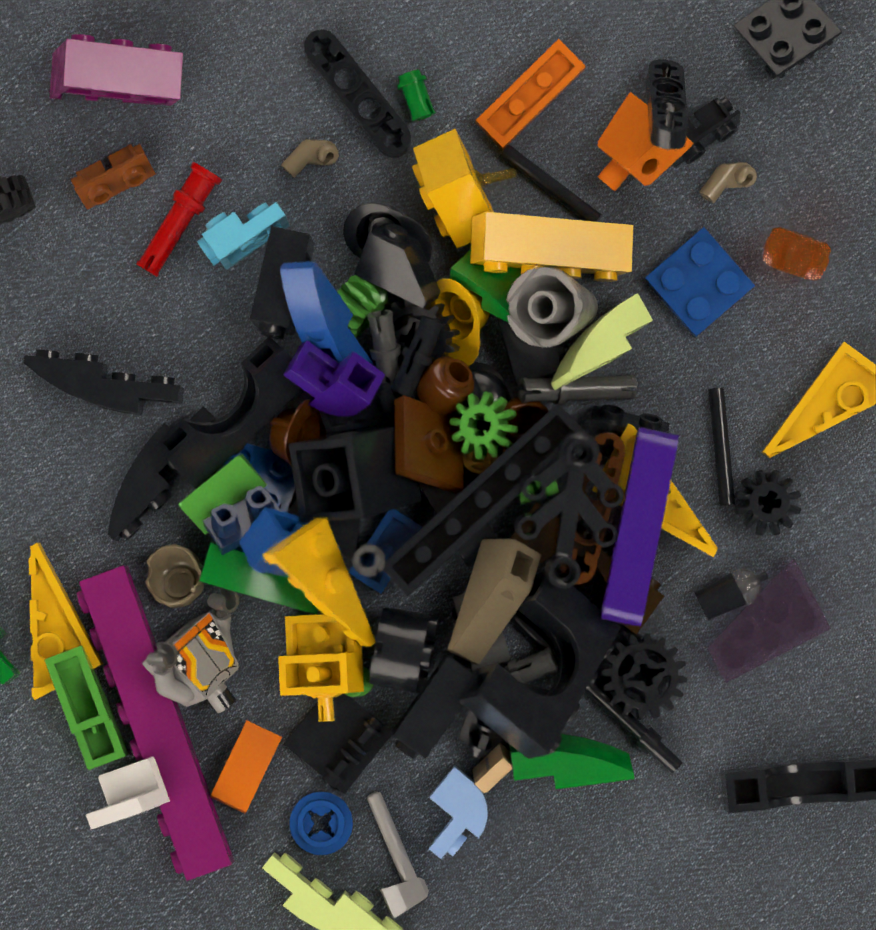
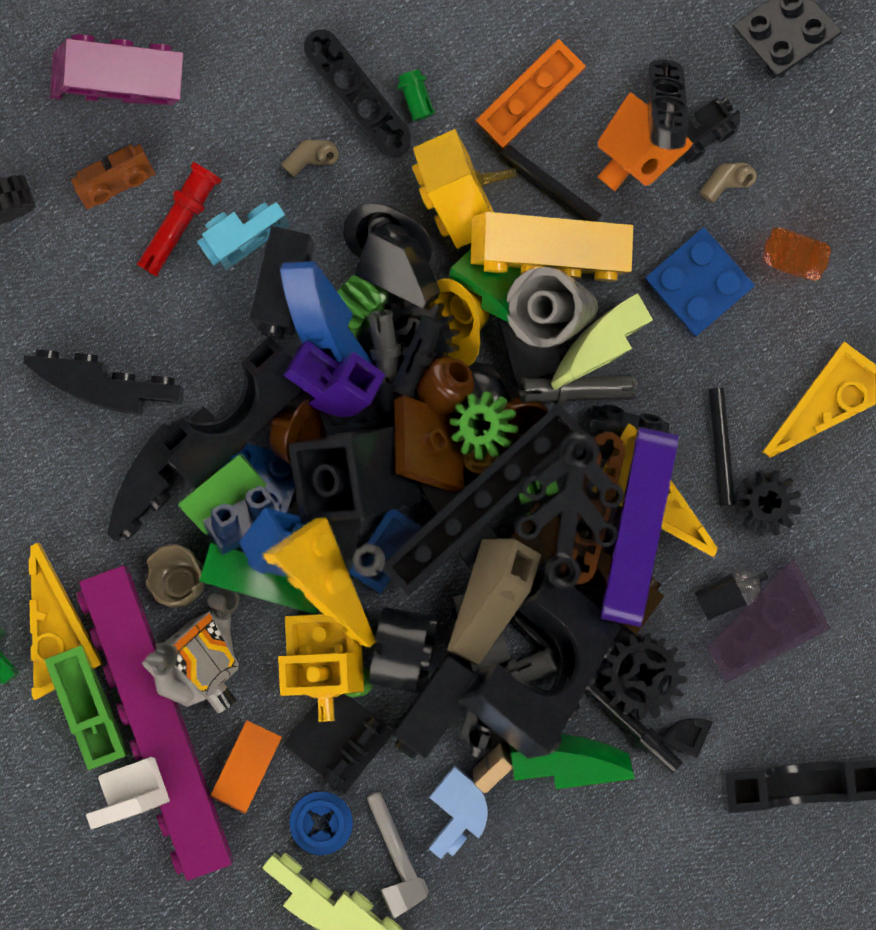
(688, 735): none -> black tile

